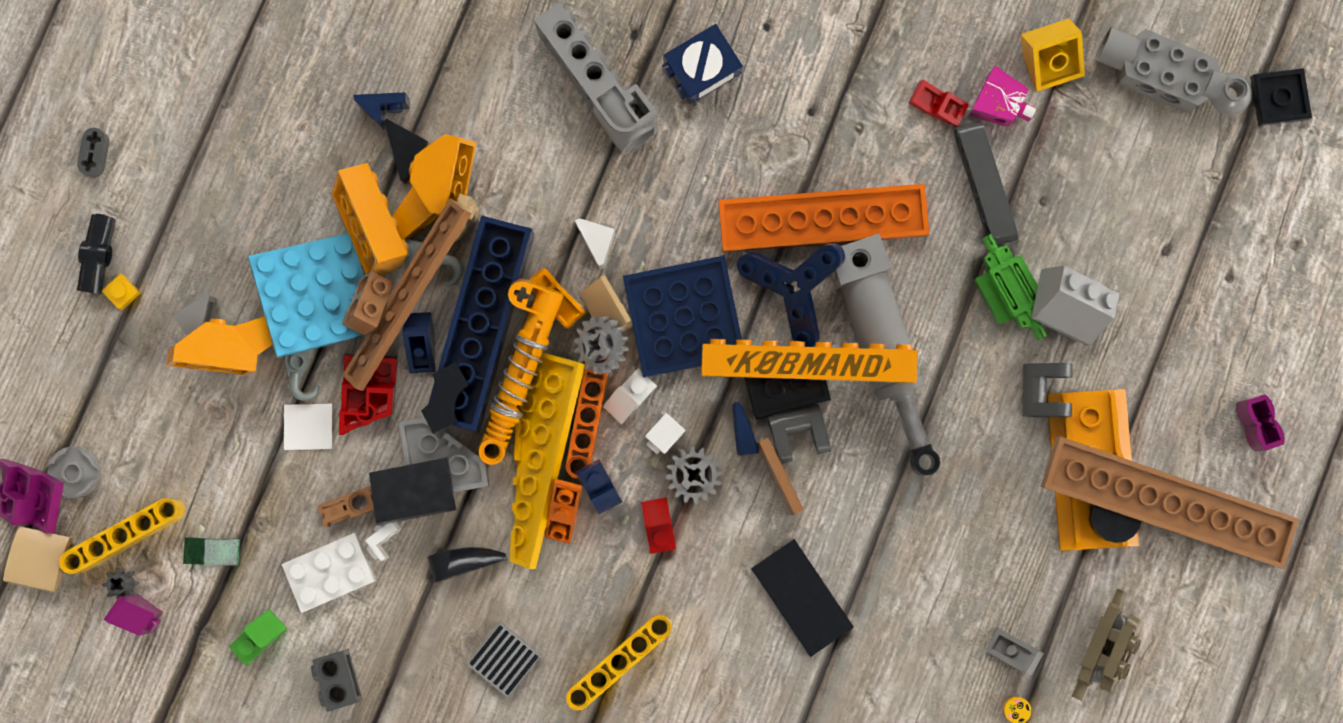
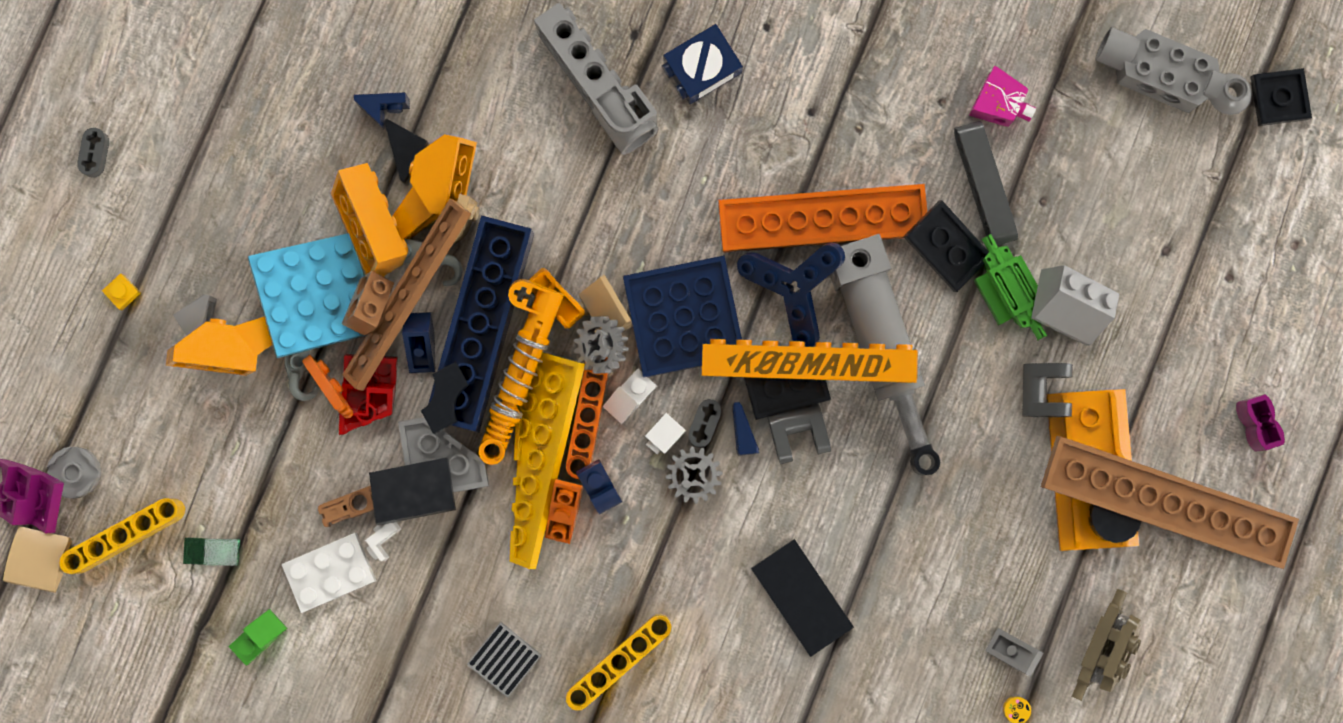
(95, 253): black piece -> none
(113, 584): dark grey gear -> none
(134, 615): magenta slope -> none
(307, 426): white sticker -> none
(330, 387): none -> orange hinge
(344, 678): dark grey brick -> none
(461, 561): black piece -> none
(598, 240): white slope -> none
(658, 525): red slope -> none
(698, 421): none -> dark grey beam
(780, 476): medium nougat tile -> none
(938, 104): red slope -> none
(947, 246): none -> black tile
(1053, 54): yellow slope -> none

